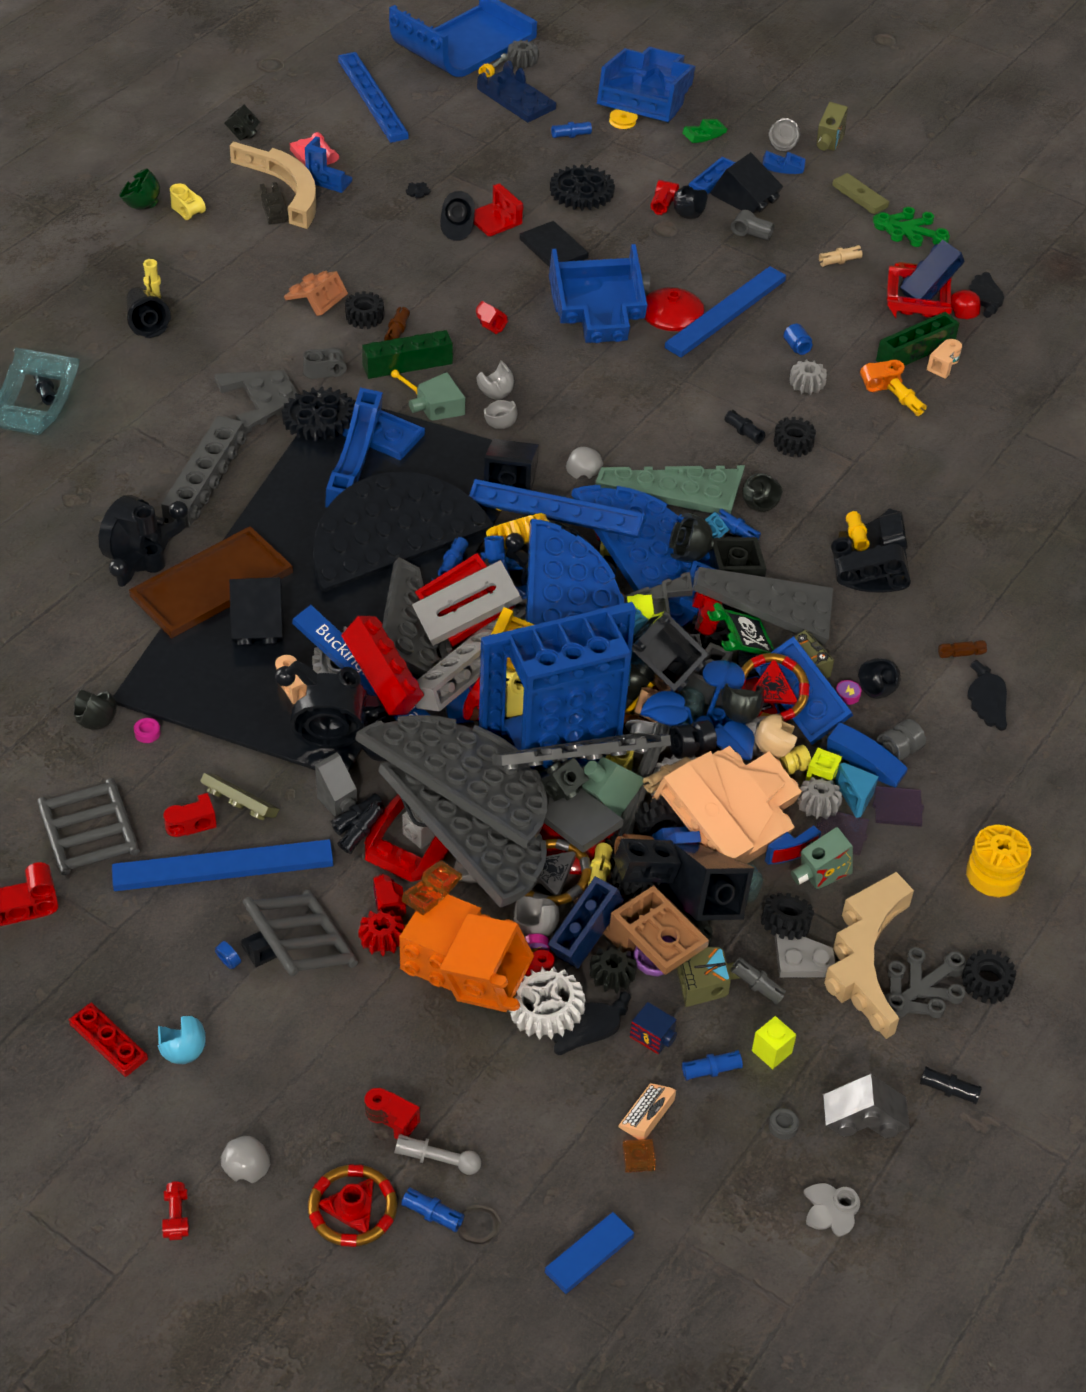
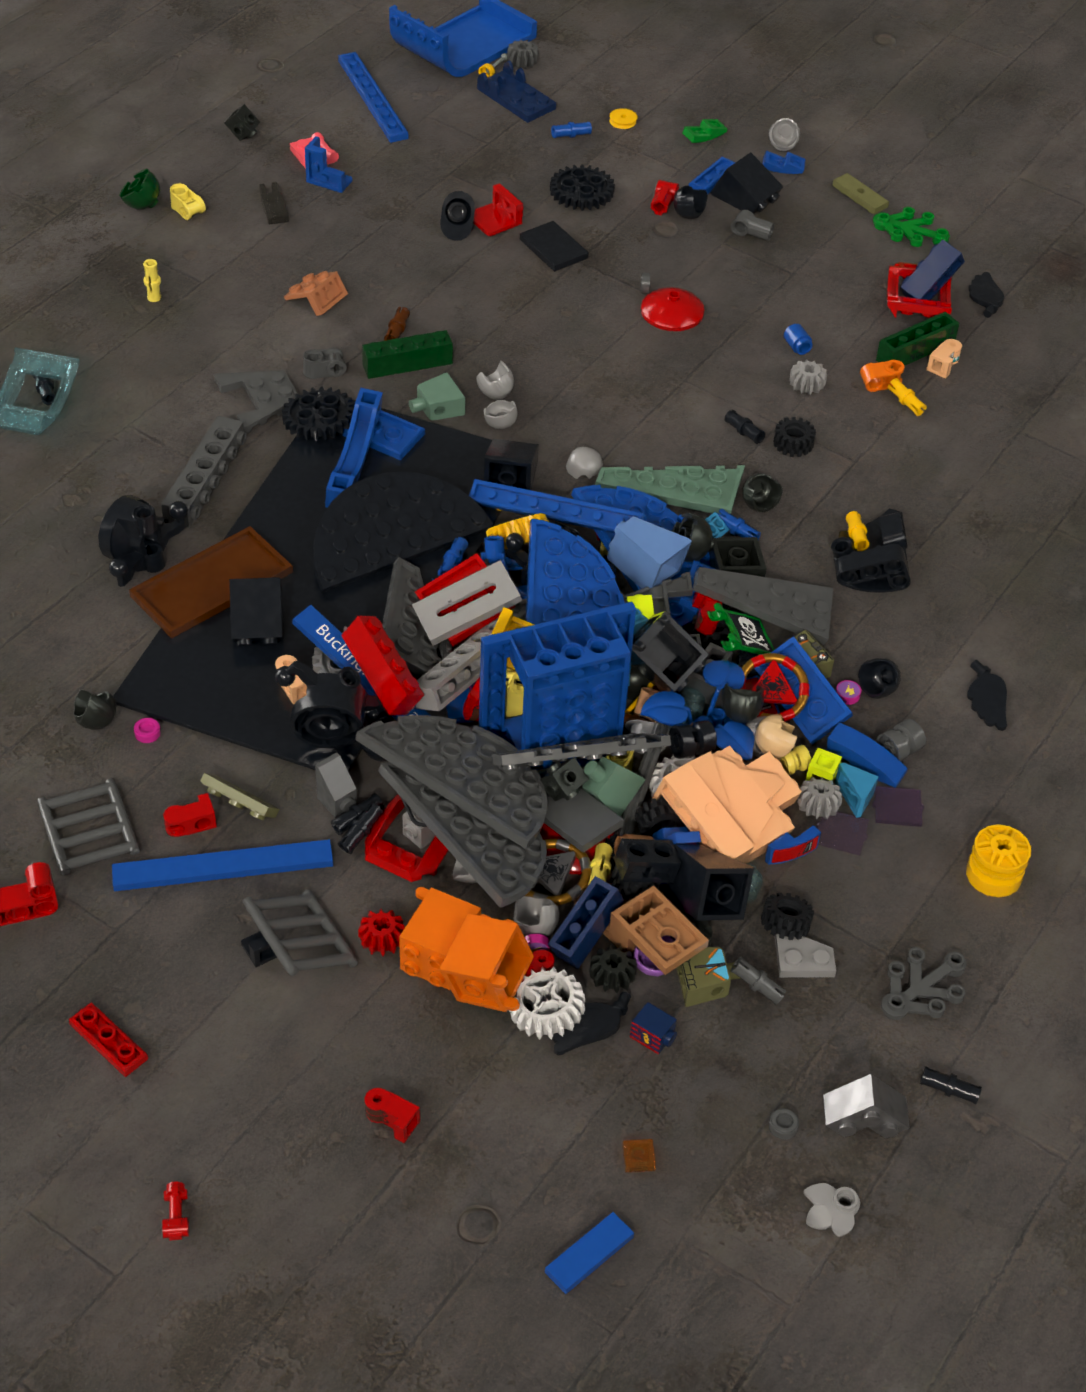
(146, 313): black cone -> none
(184, 1044): medium azure hair -> none
(227, 955): blue tile -> none
(245, 1159): light grey hair -> none
(287, 168): tan arch -> none
(352, 1205): red piece -> none
(364, 310): black tyre -> none
(388, 895): red rock -> none
(395, 374): yellow hinge -> none
(418, 190): black plant -> none
(432, 1209): blue pin -> none
(433, 887): clear orange slope -> none
(467, 1162): light grey pin -> none
(491, 318): red rock -> none
(599, 295): blue panel -> none
(646, 82): blue panel -> none
(647, 552): none -> medium blue slope
(648, 1111): slope -> none
(656, 778): tan pin -> none
(712, 1065): blue pin -> none
(725, 311): blue tile -> none
(773, 1042): neon yellow brick -> none
(825, 860): sand green torso -> none
(831, 135): olive torso -> none
(840, 255): tan pin -> none
(855, 973): tan arch -> none
(962, 649): reddish brown axle -> none
(965, 304): red hair -> none
(993, 964): black tyre -> none

